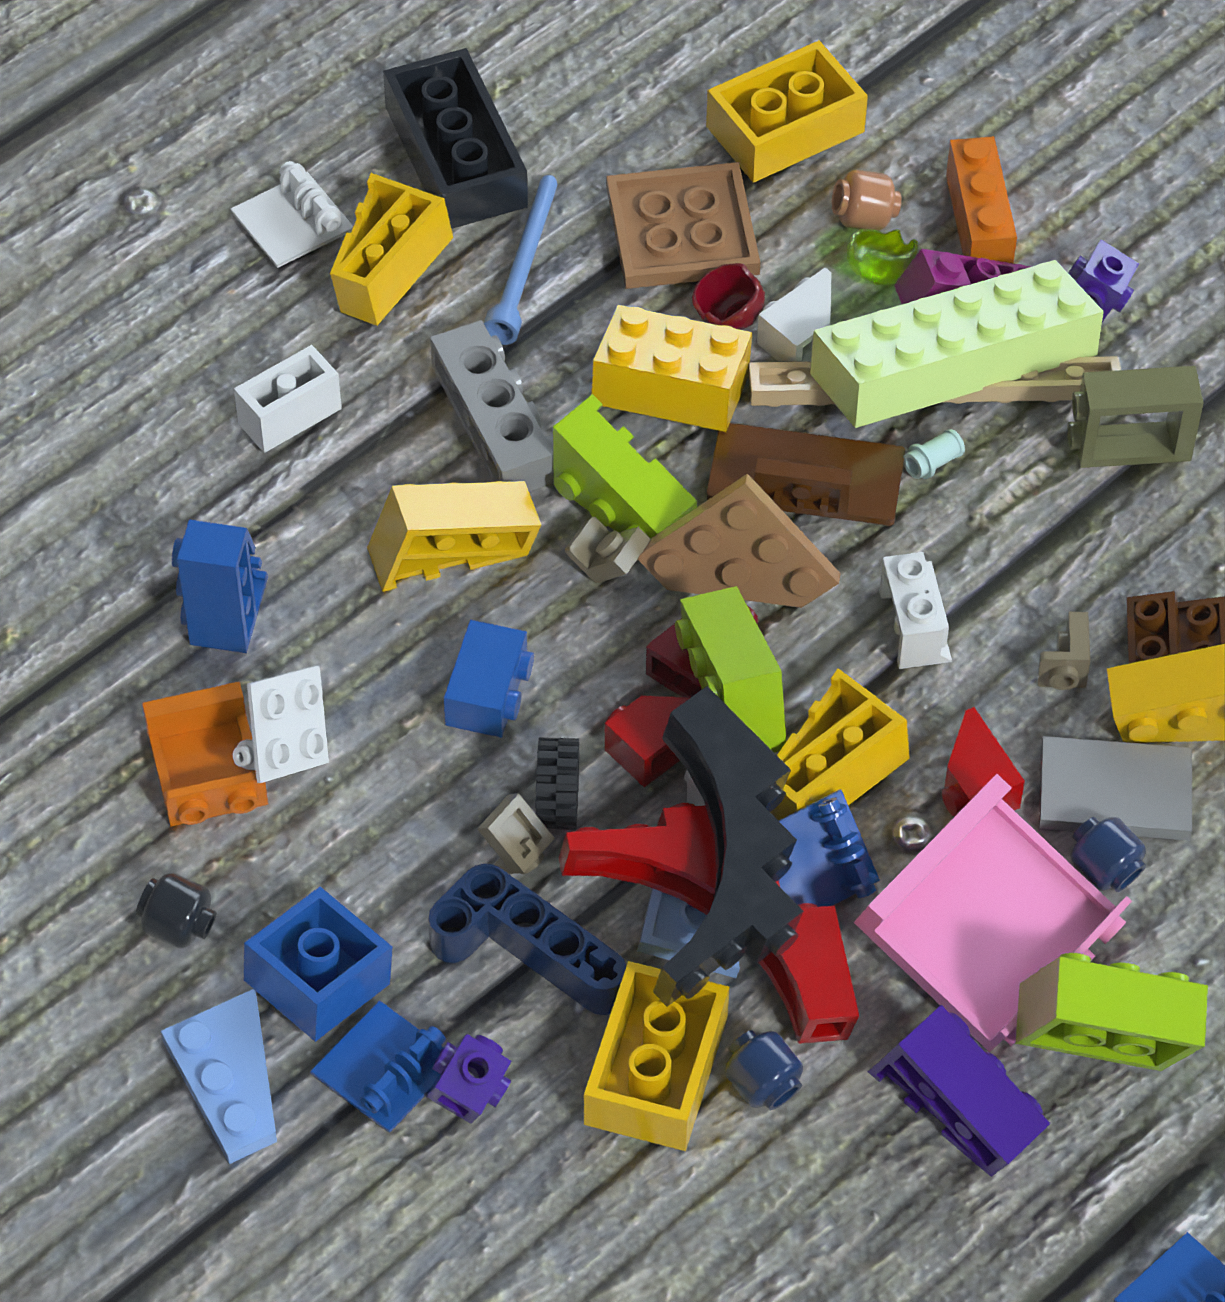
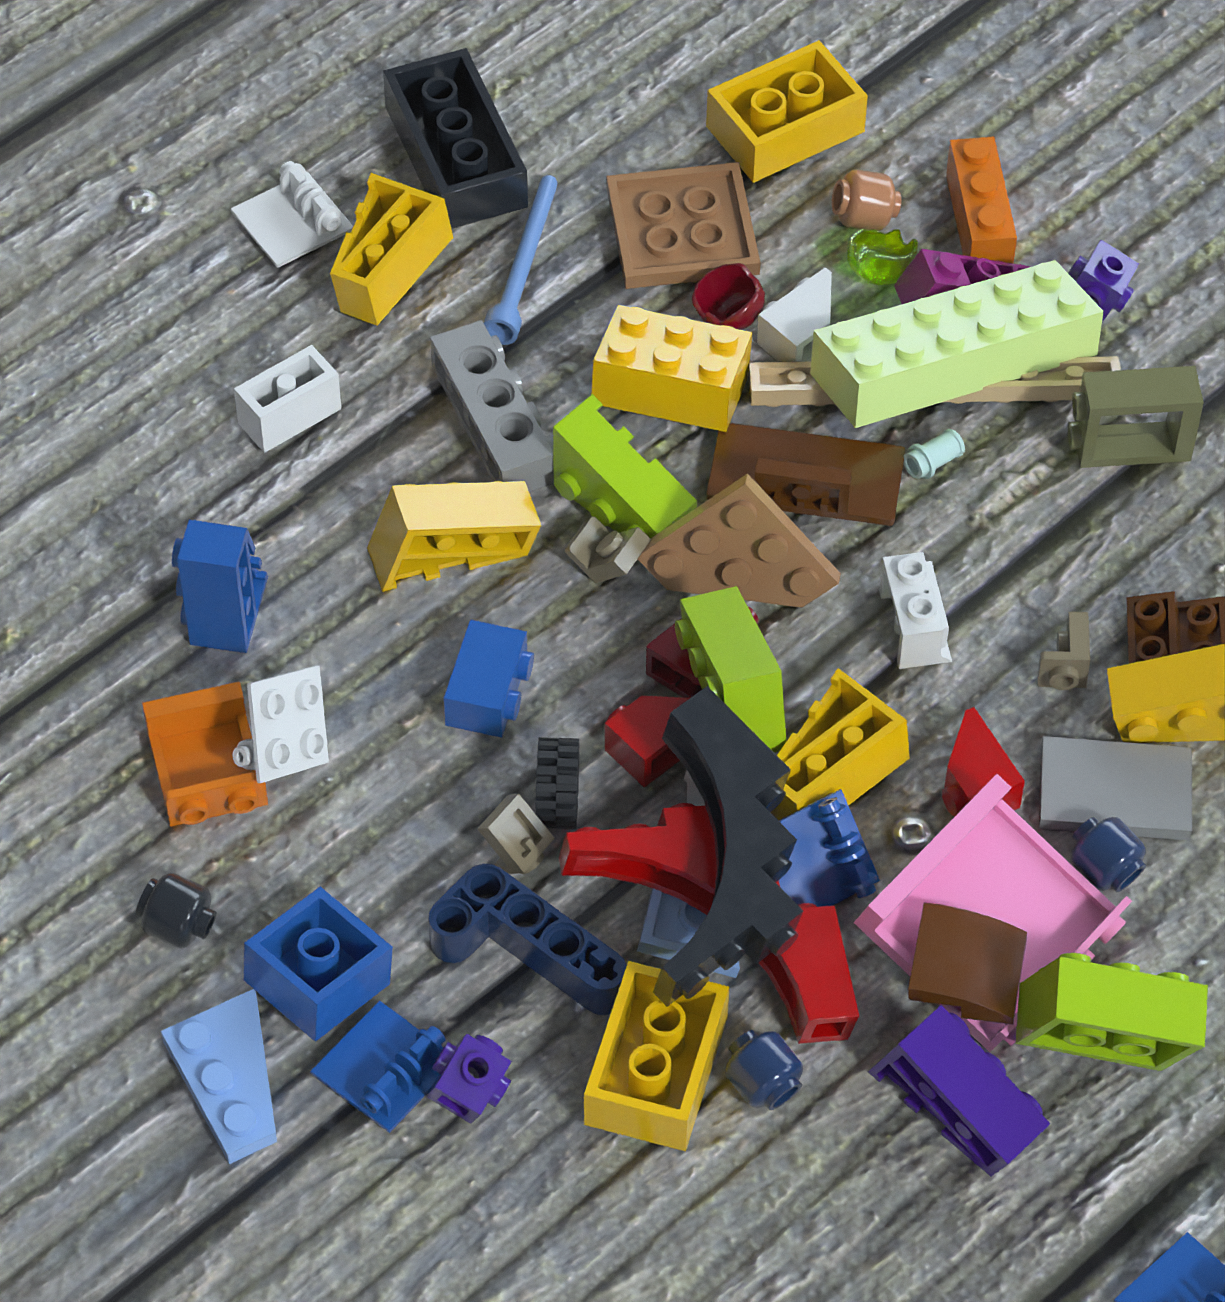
(968, 963): none -> reddish brown slope

